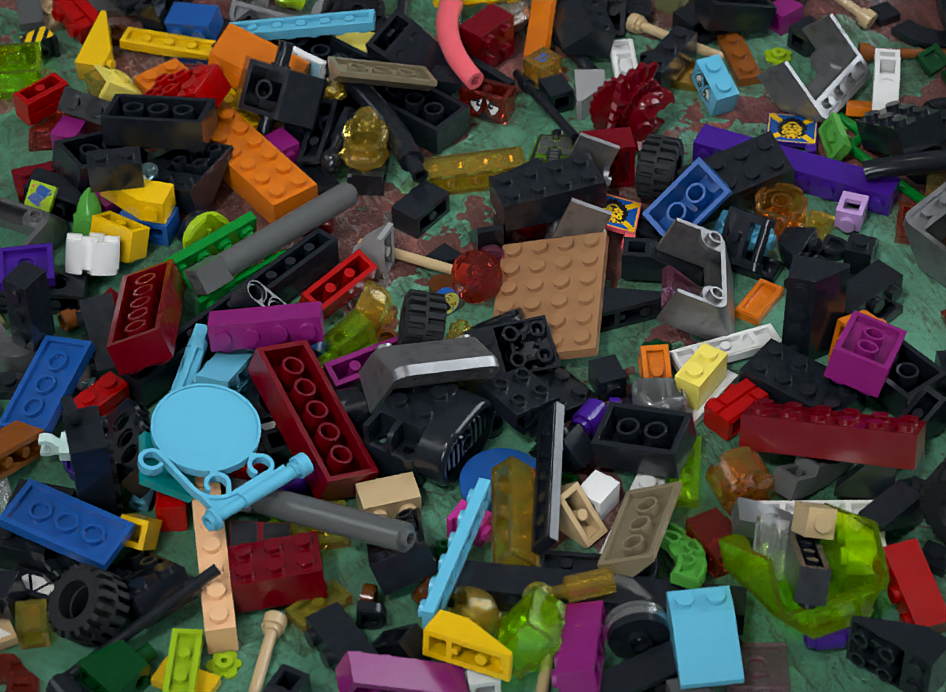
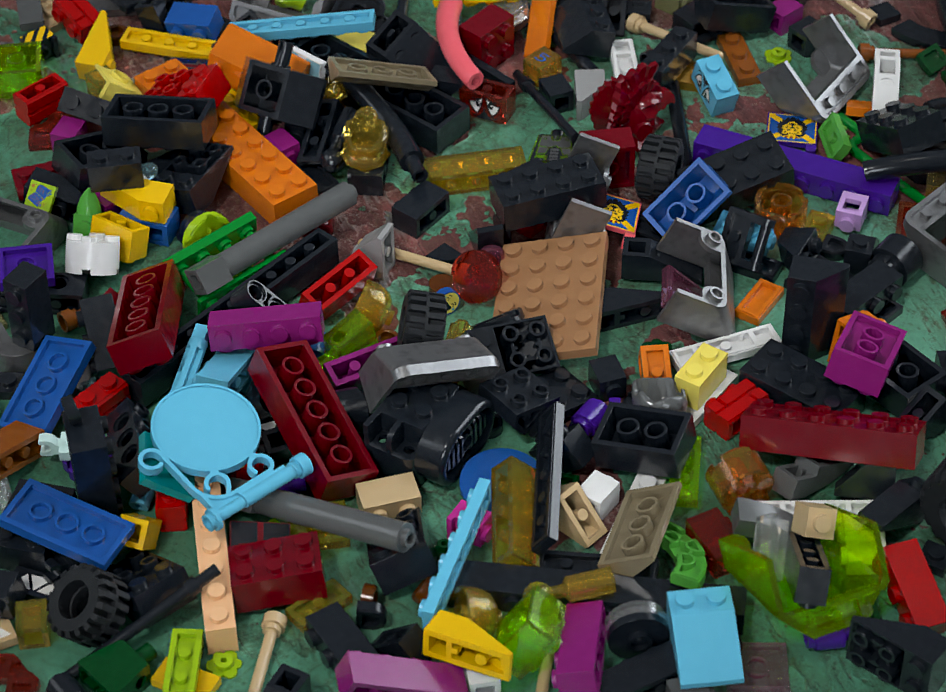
(679, 123): none -> black axle
(899, 254): none -> black piece

